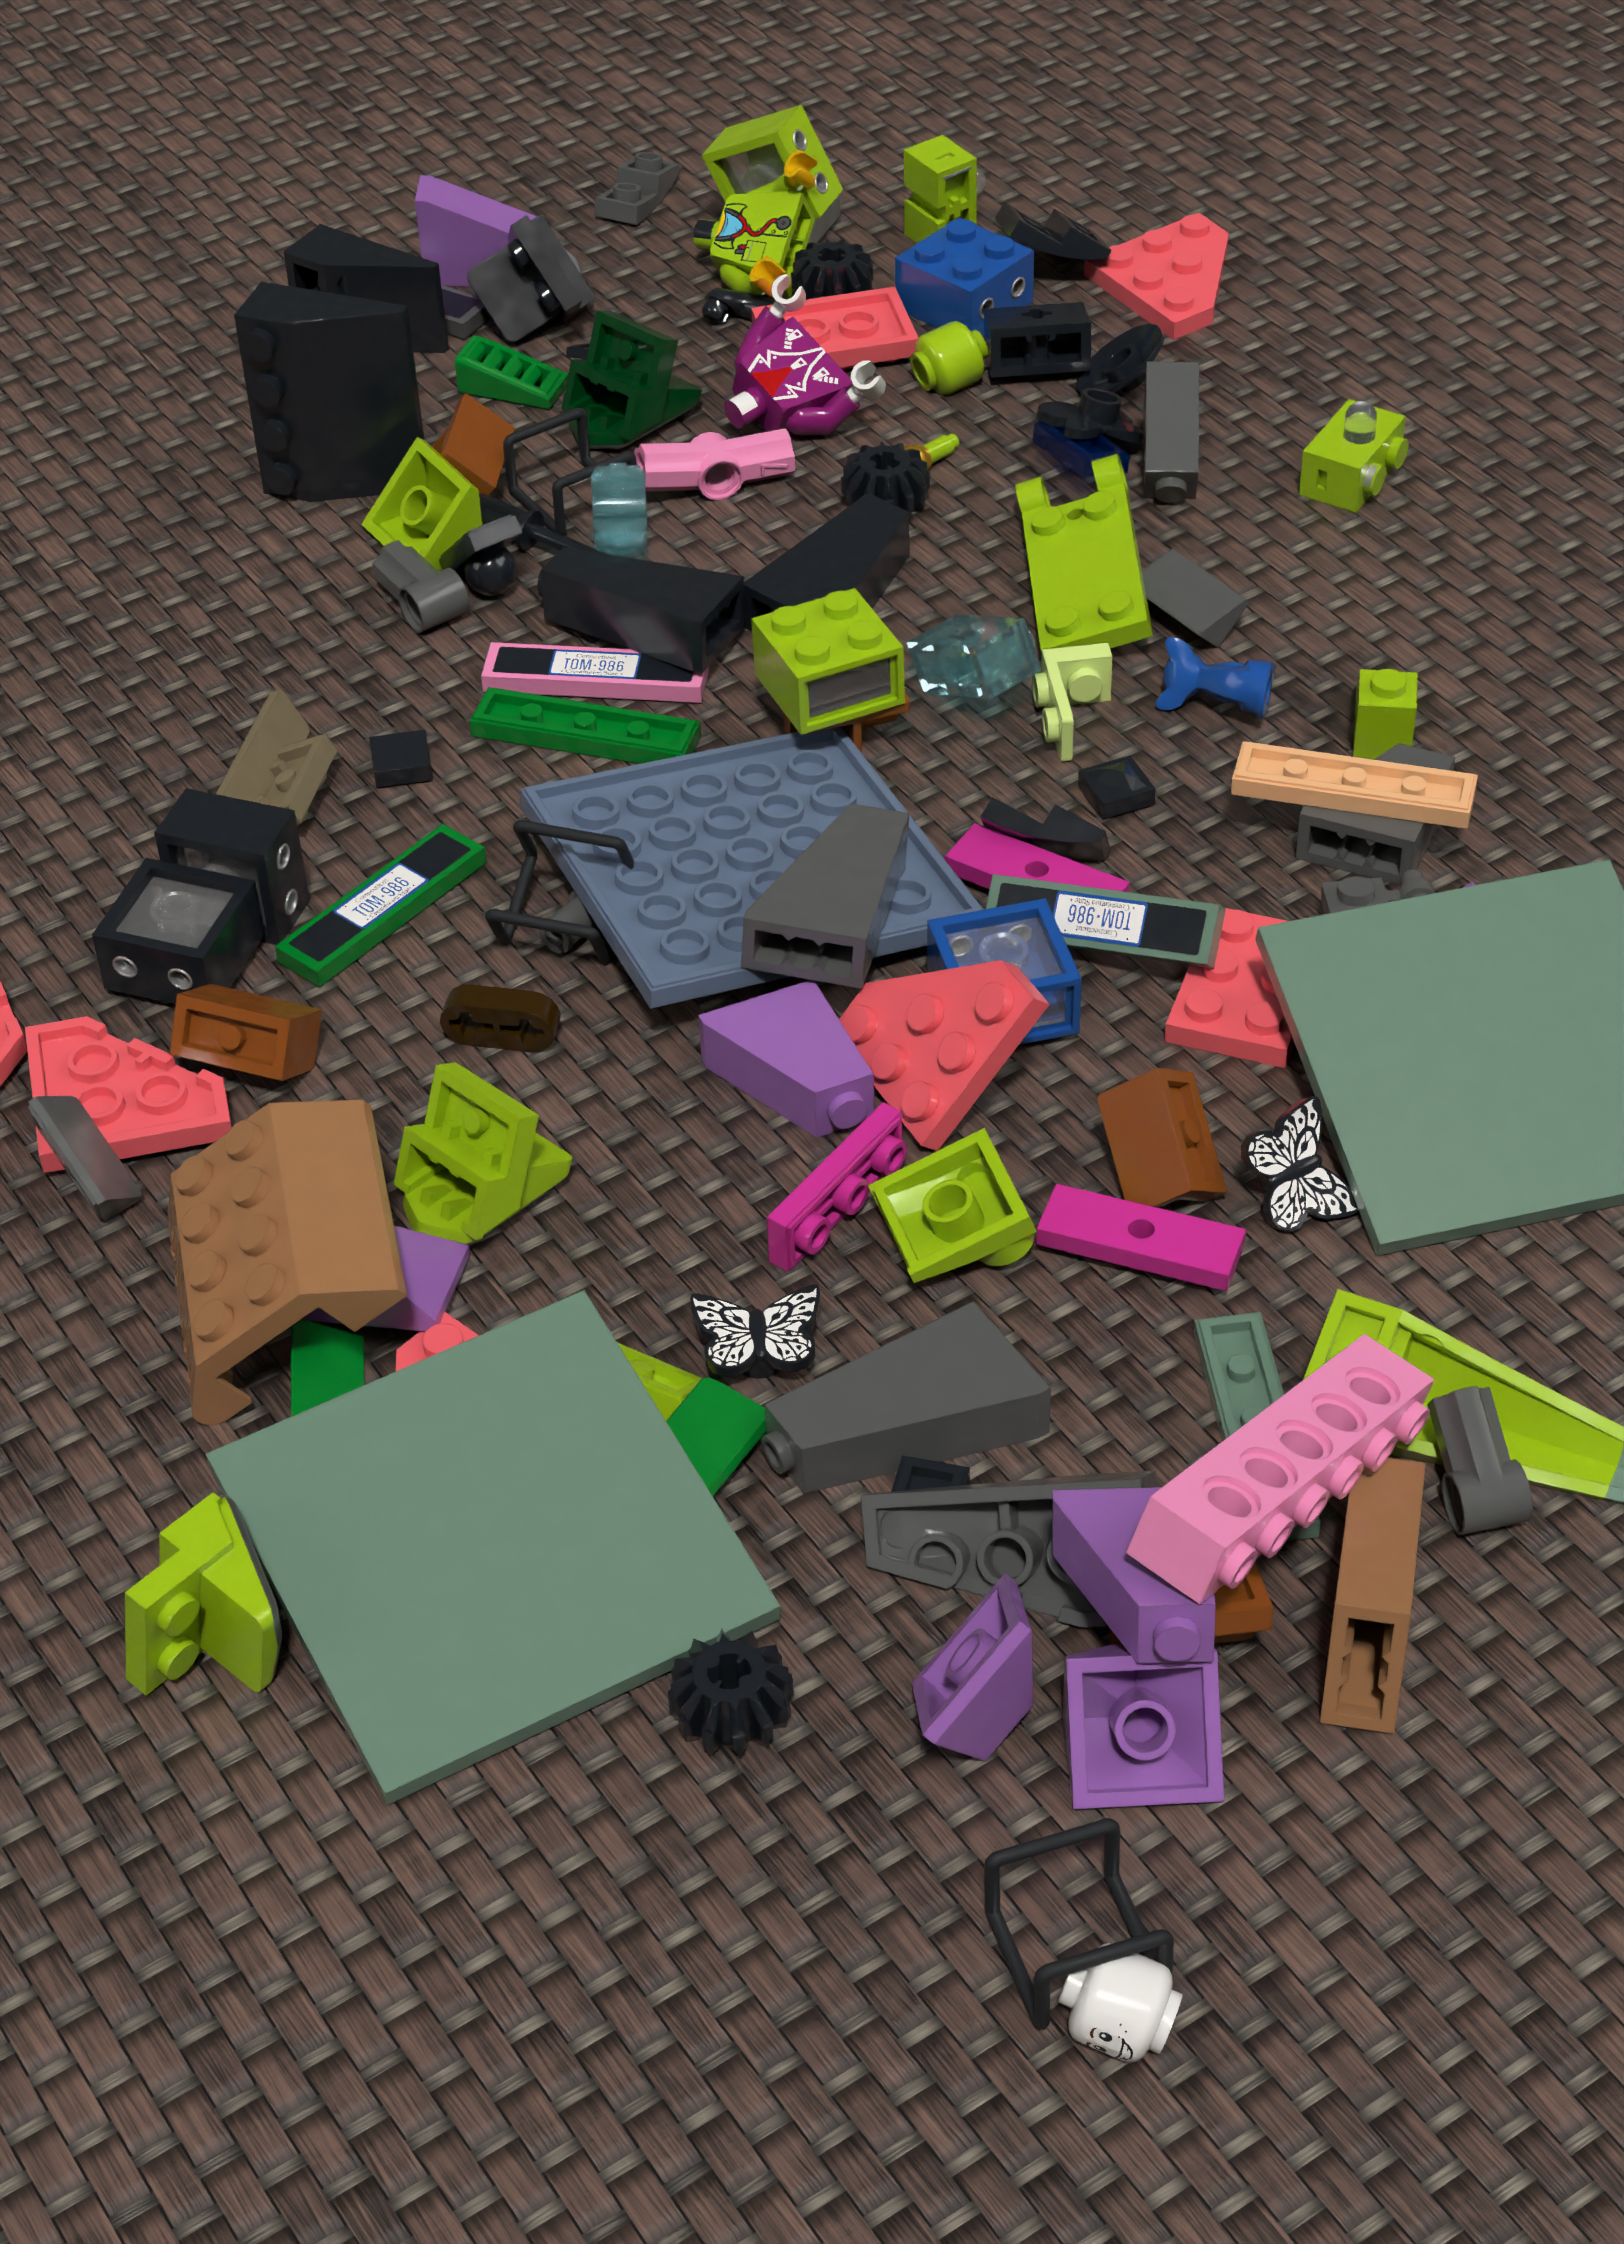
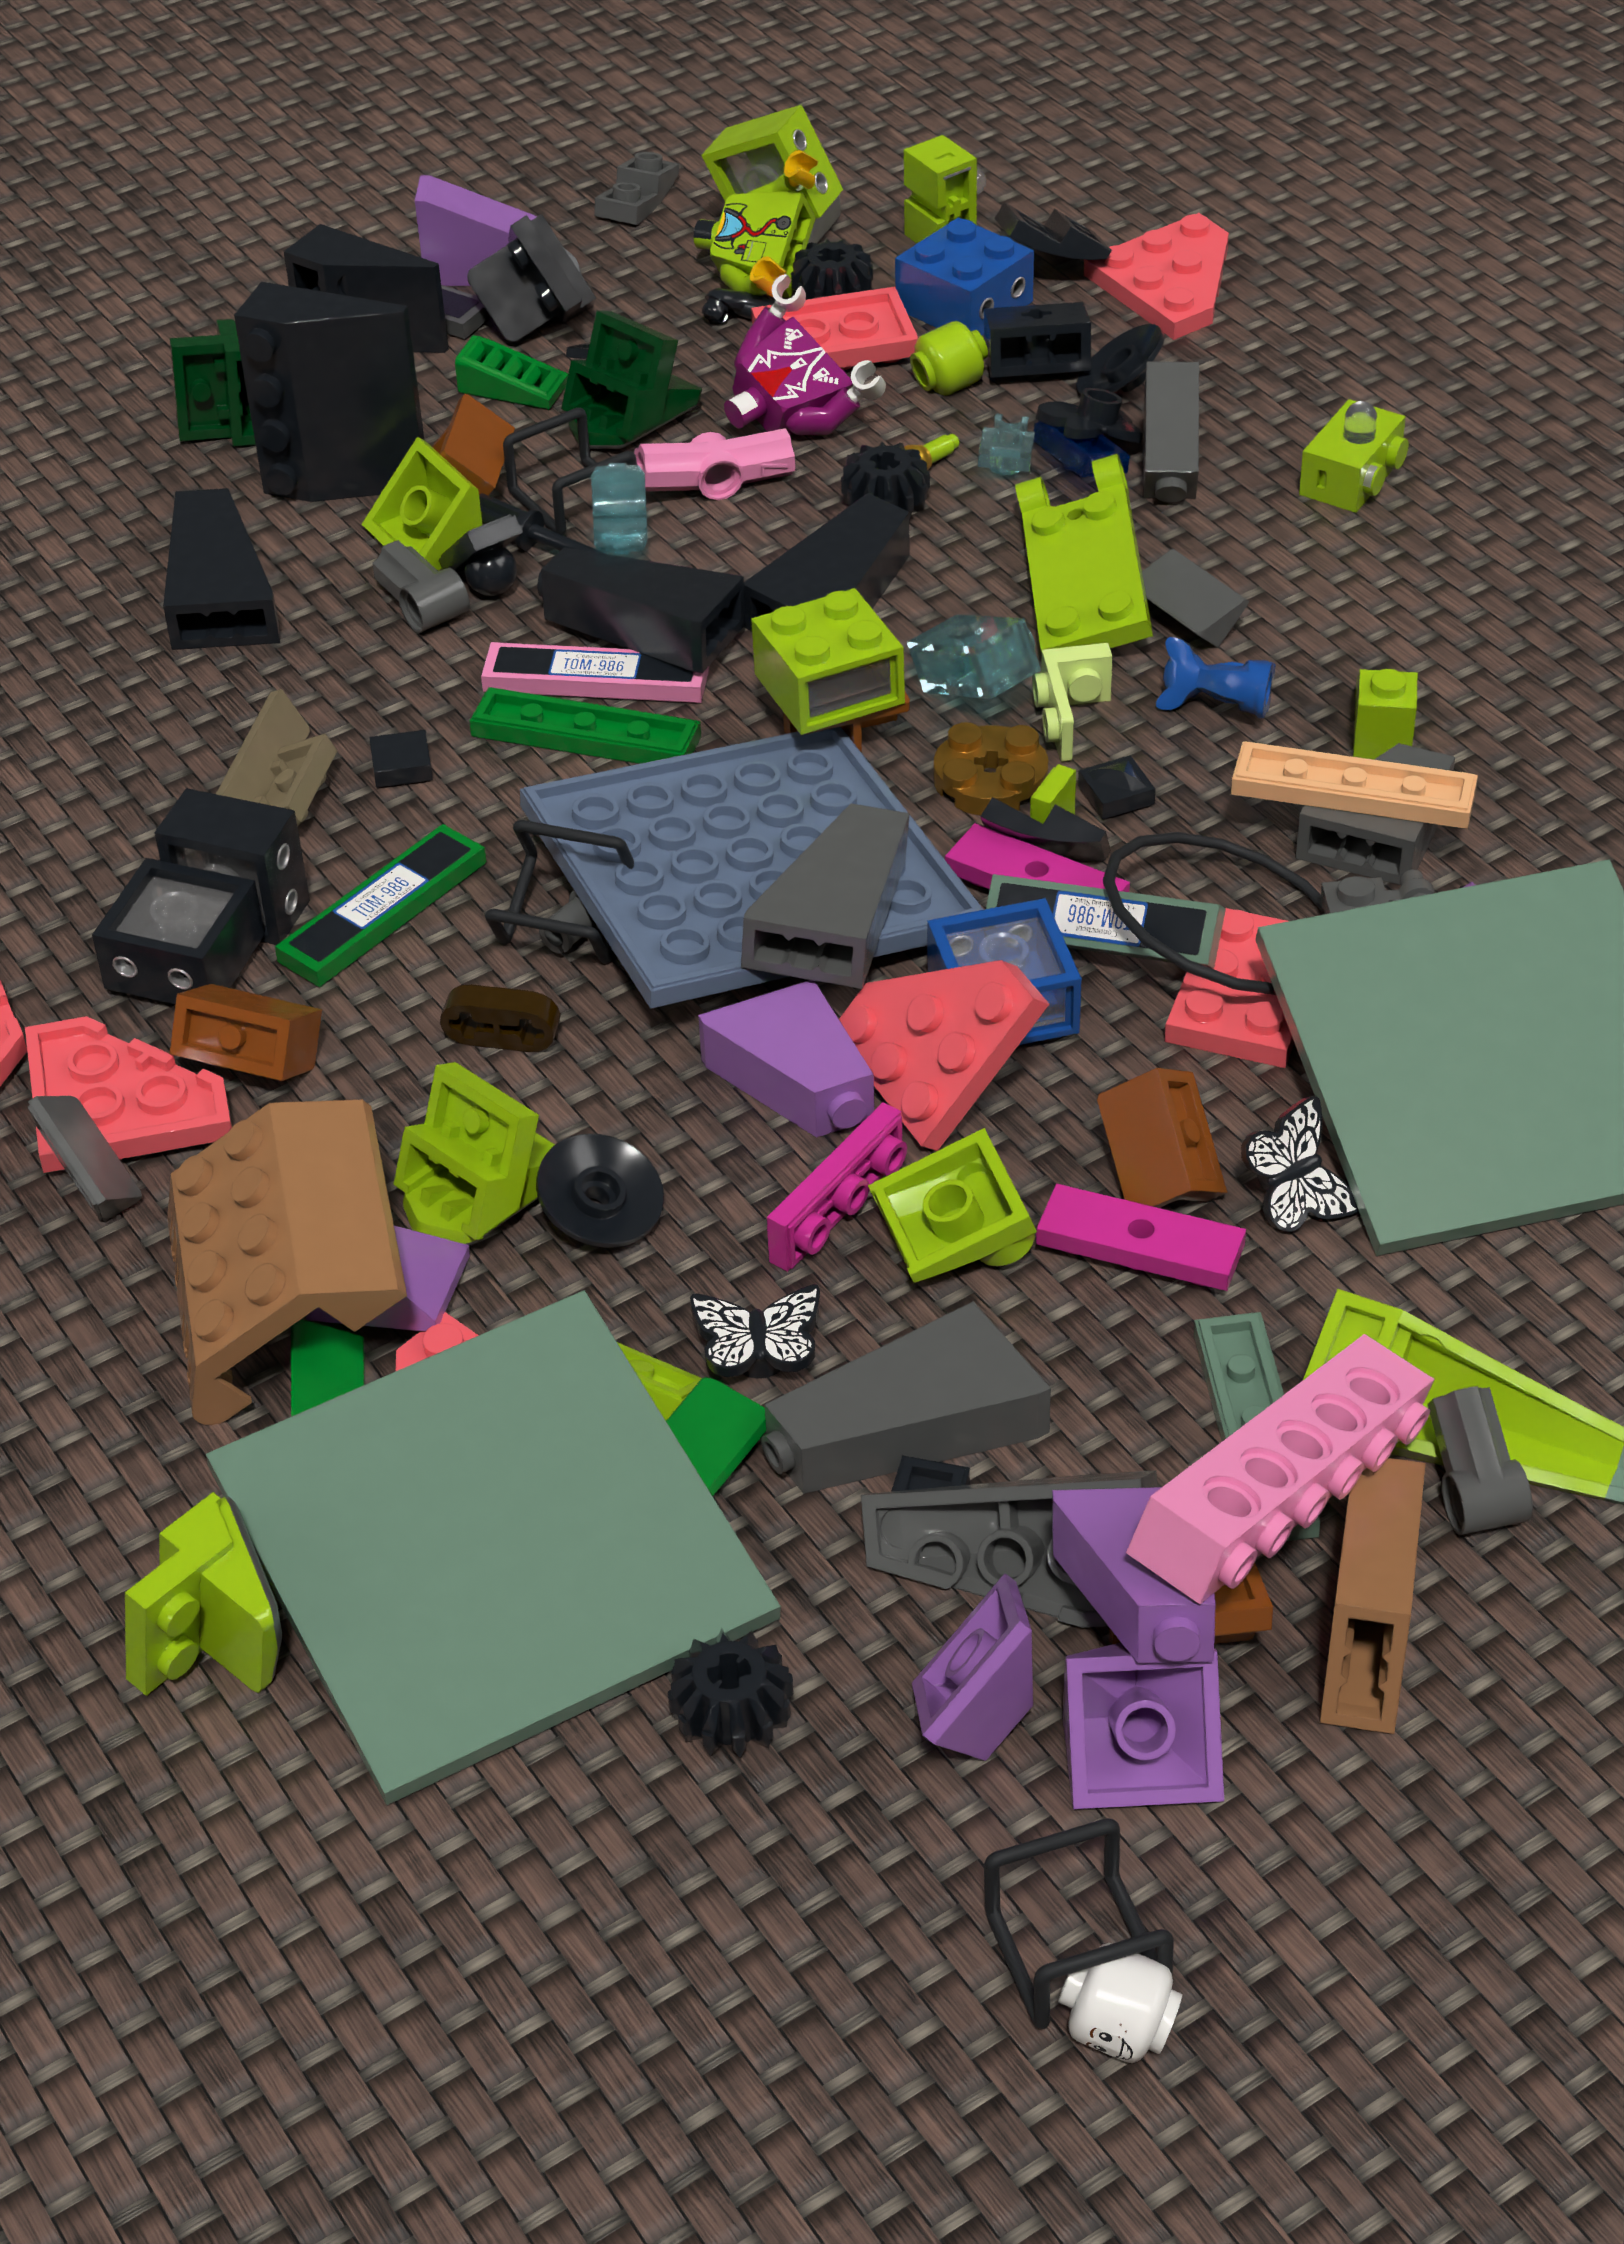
(211, 387): none -> dark green piece
(214, 577): none -> black slope
(601, 1170): none -> black dish
(970, 749): none -> pearl gold plate
(1006, 447): none -> clear light blue plate
(1057, 789): none -> lime tile
(1208, 842): none -> black piece

